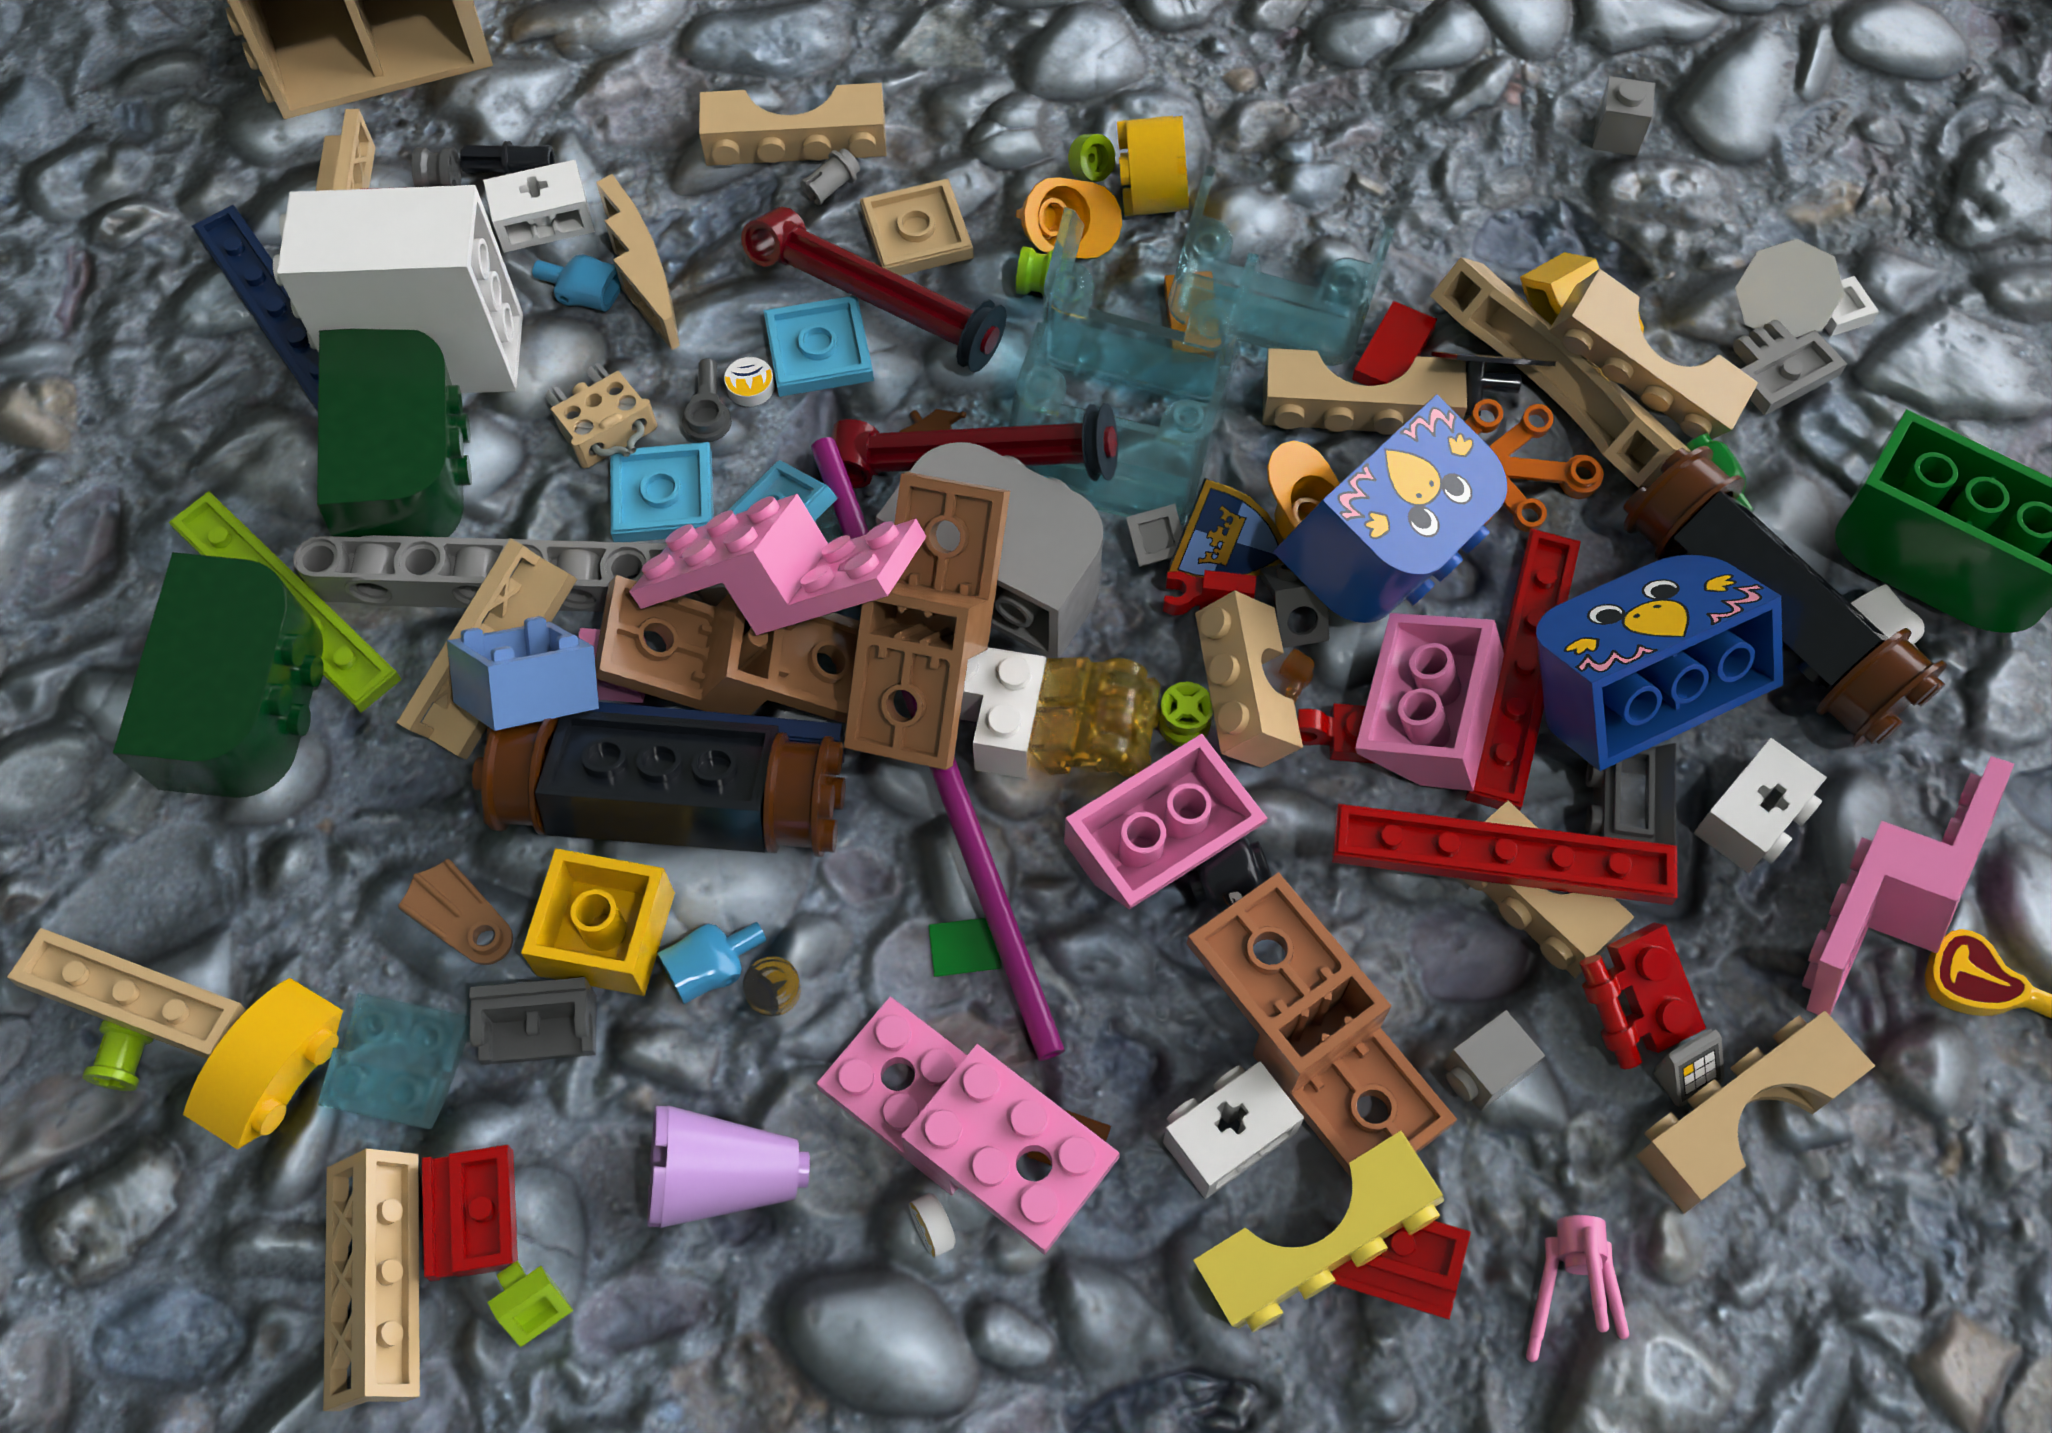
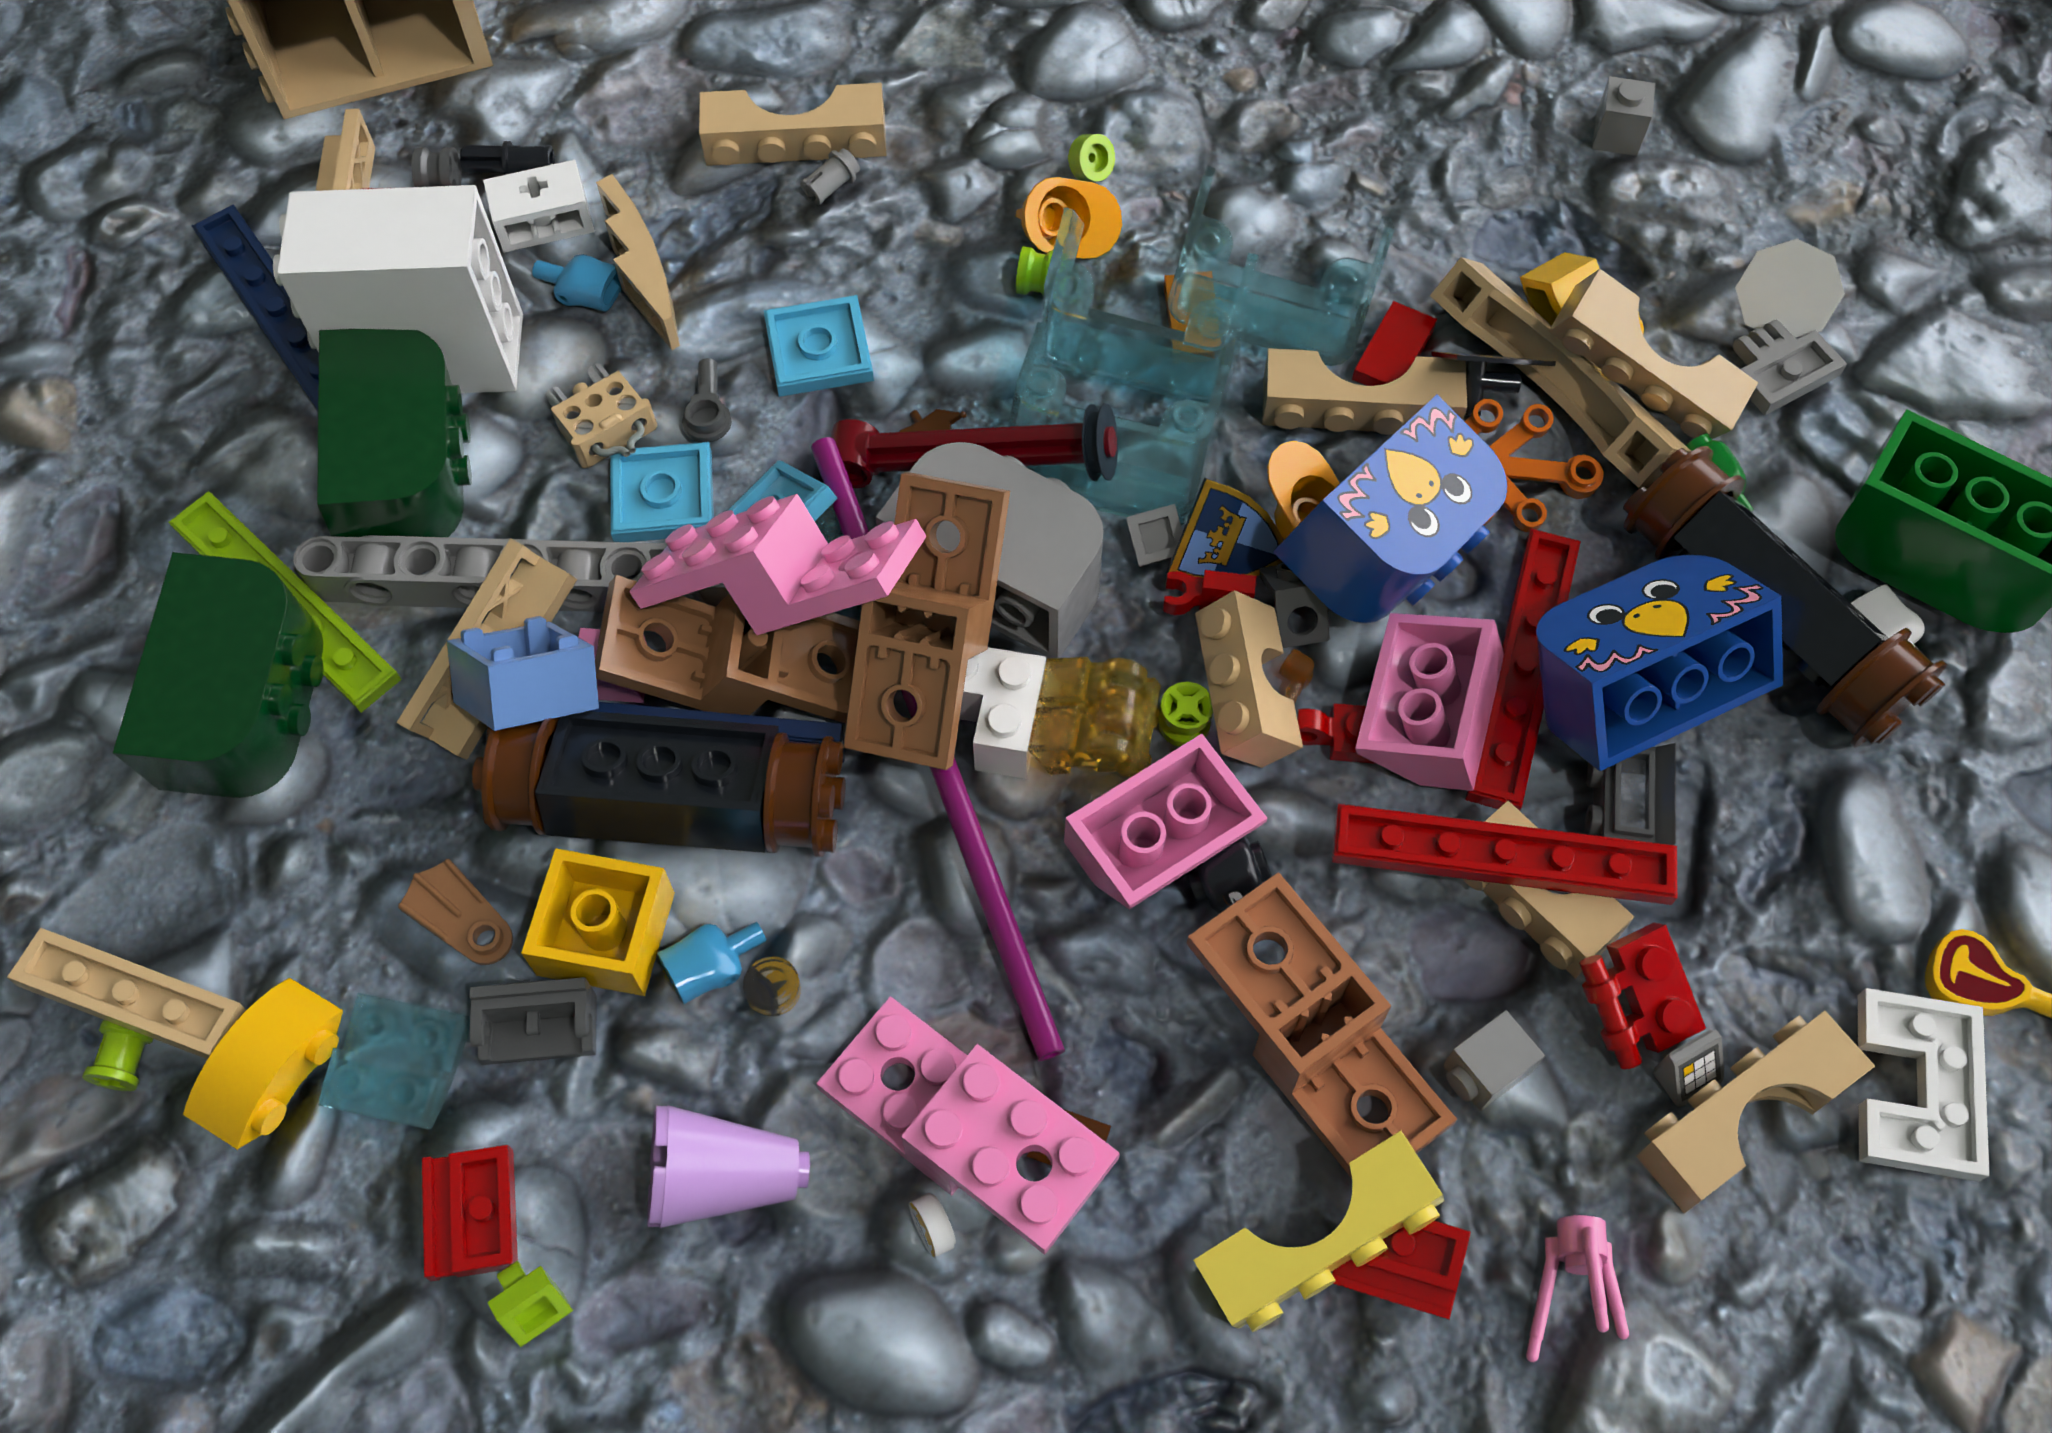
(378, 1277): tan fence -> none
(749, 381): tile -> none
(784, 239): dark red piece -> none
(917, 228): tan tile -> none
(963, 947): green sticker -> none
(1153, 165): yellow brick -> none
(1218, 1157): white brick -> none
(1773, 781): white brick -> none
(1853, 310): white tile -> none
(1904, 886): bright pink bracket -> none
(1950, 1124): none -> white plate

